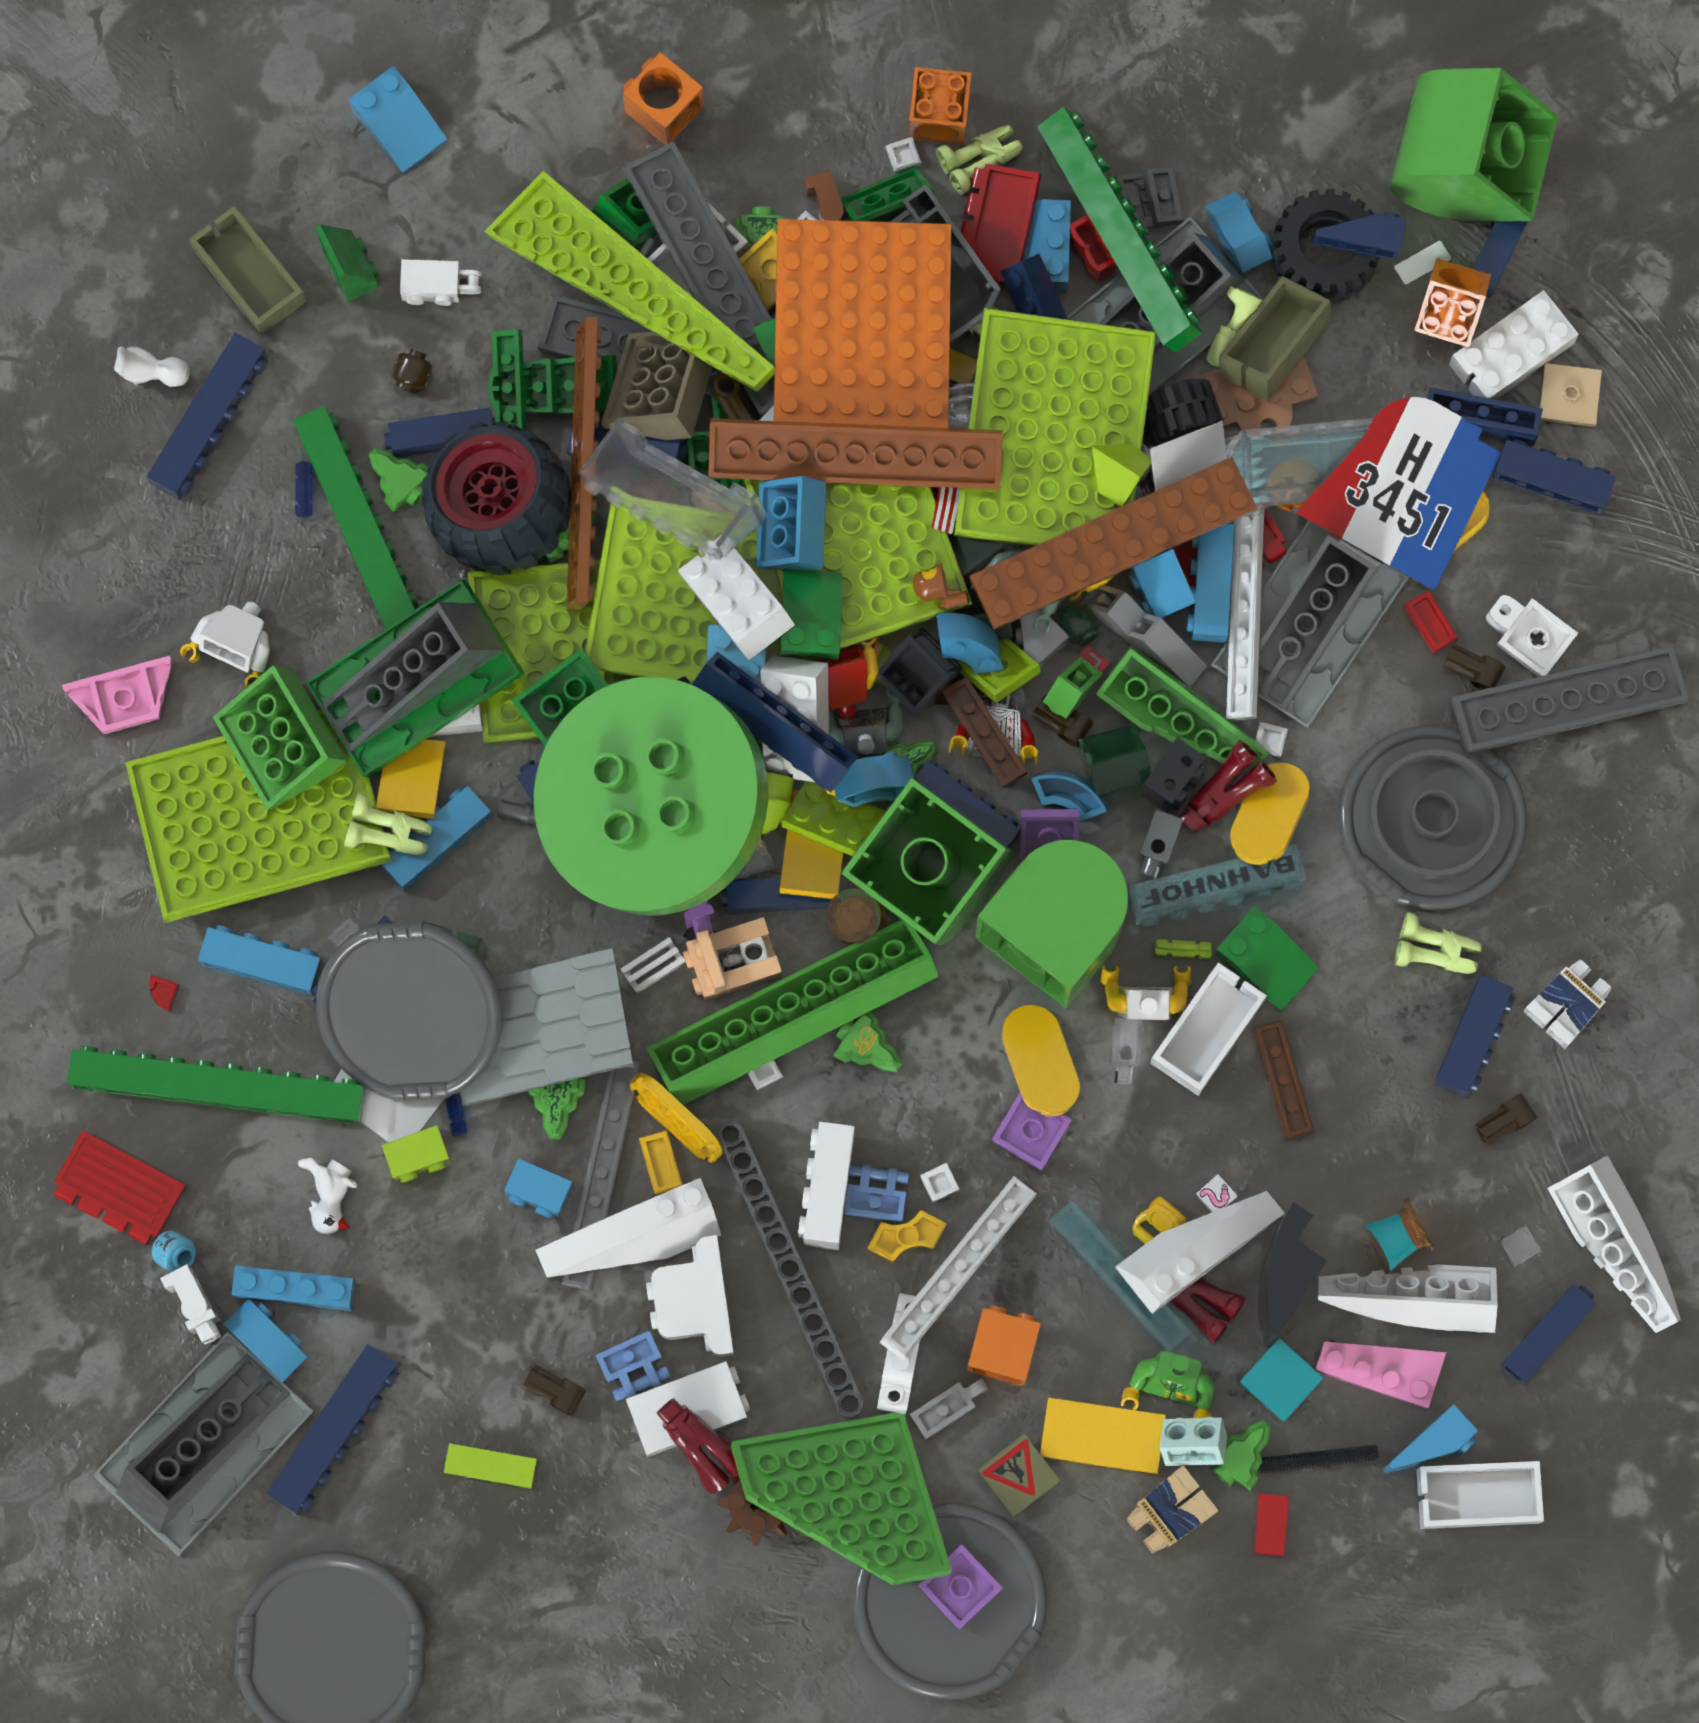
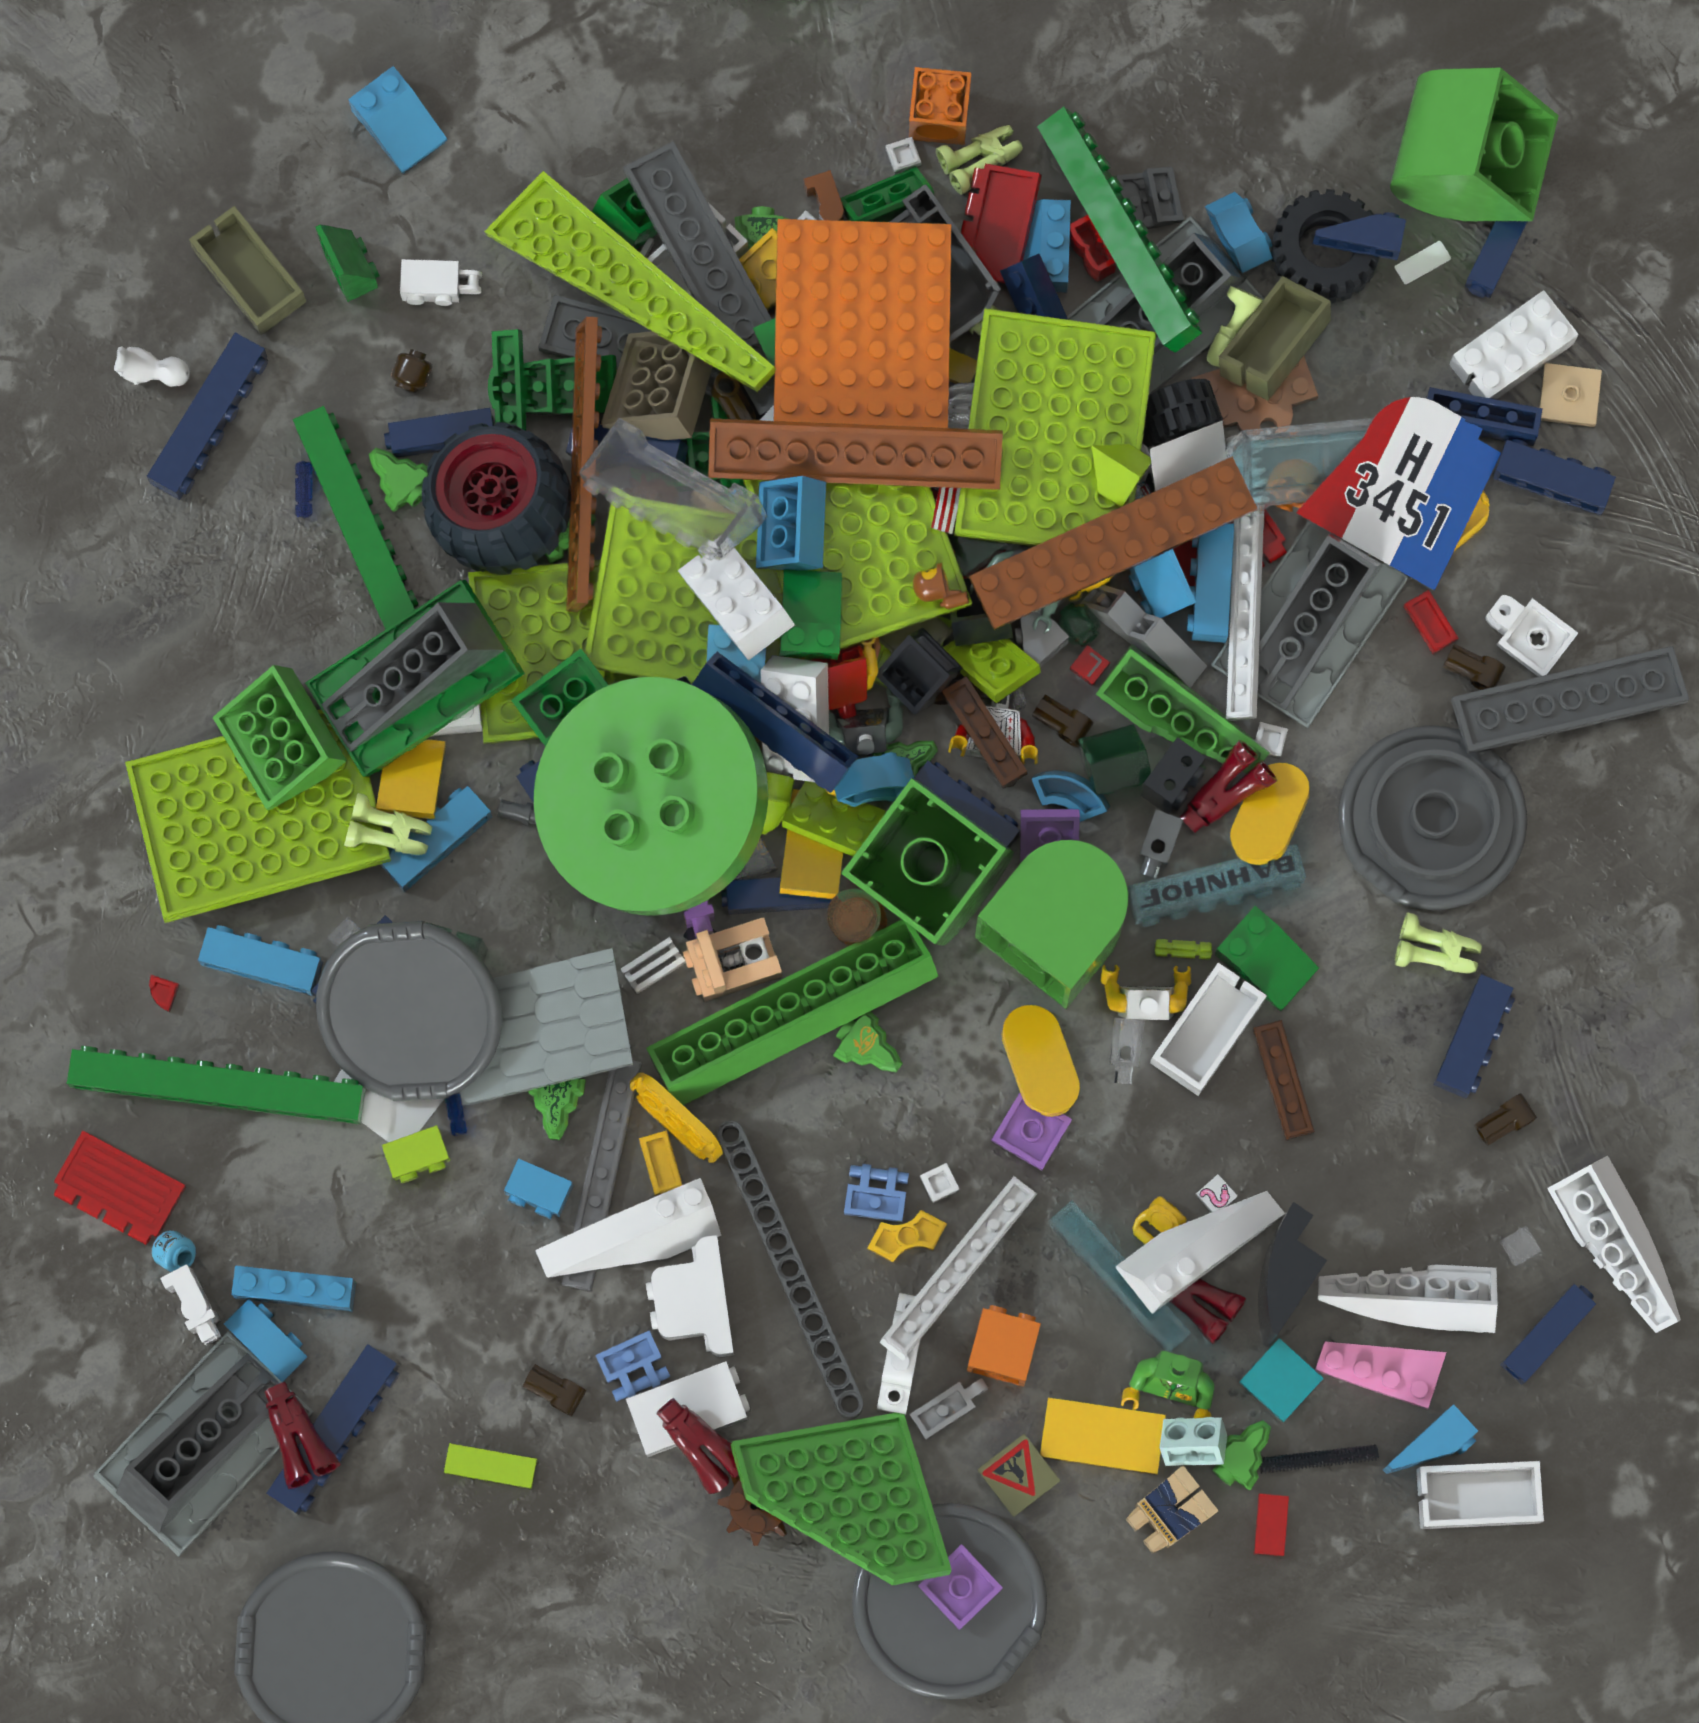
(123, 696): bright pink wing -> none
(234, 638): white torso -> none
(291, 1420): none -> dark red piece
(331, 1186): white animal -> none
(667, 122): orange brick -> none
(765, 1075): white tile -> none
(828, 1185): white piece -> none
(969, 641): dark azure brick -> none
(1072, 687): bright green brick -> none
(1398, 1236): hat -> none
(1452, 302): orange brick -> none
(1574, 996): hips -> none

